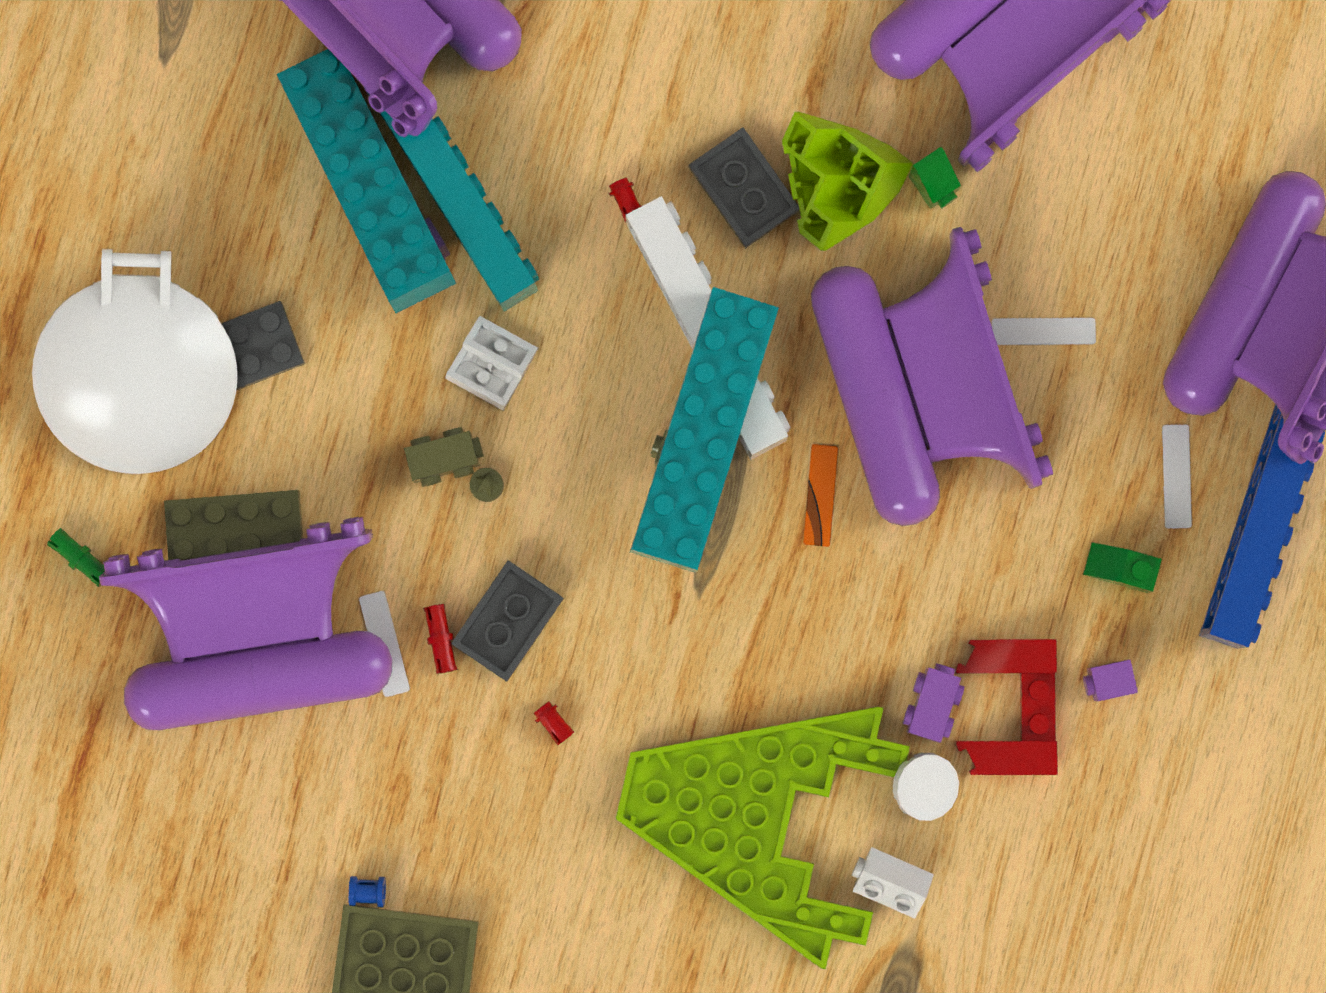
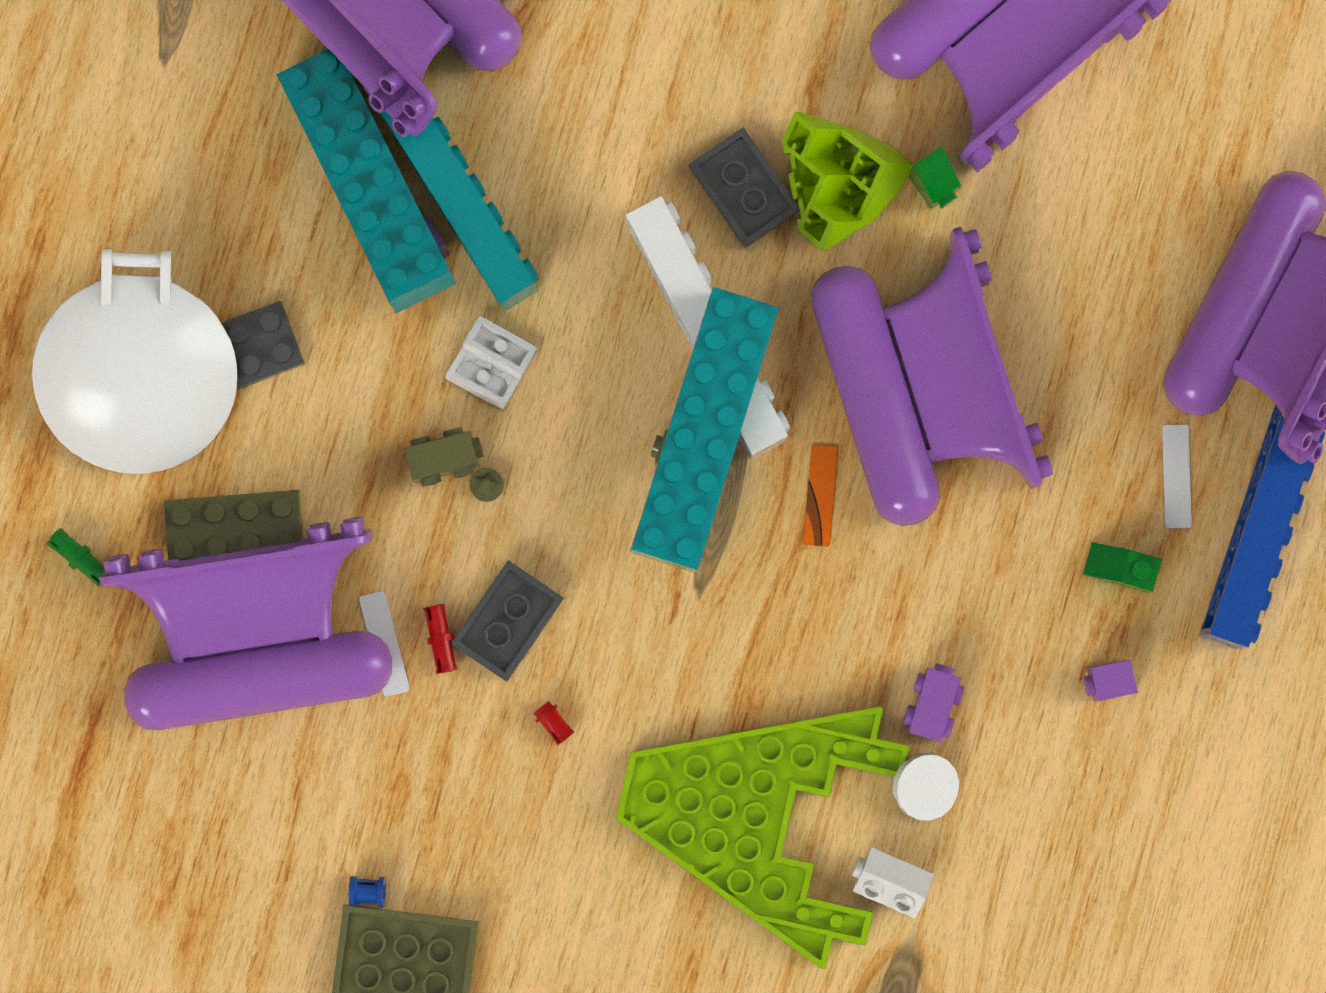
(624, 196): red pin -> none
(1037, 668): red wedge -> none
(1044, 331): white sticker -> none

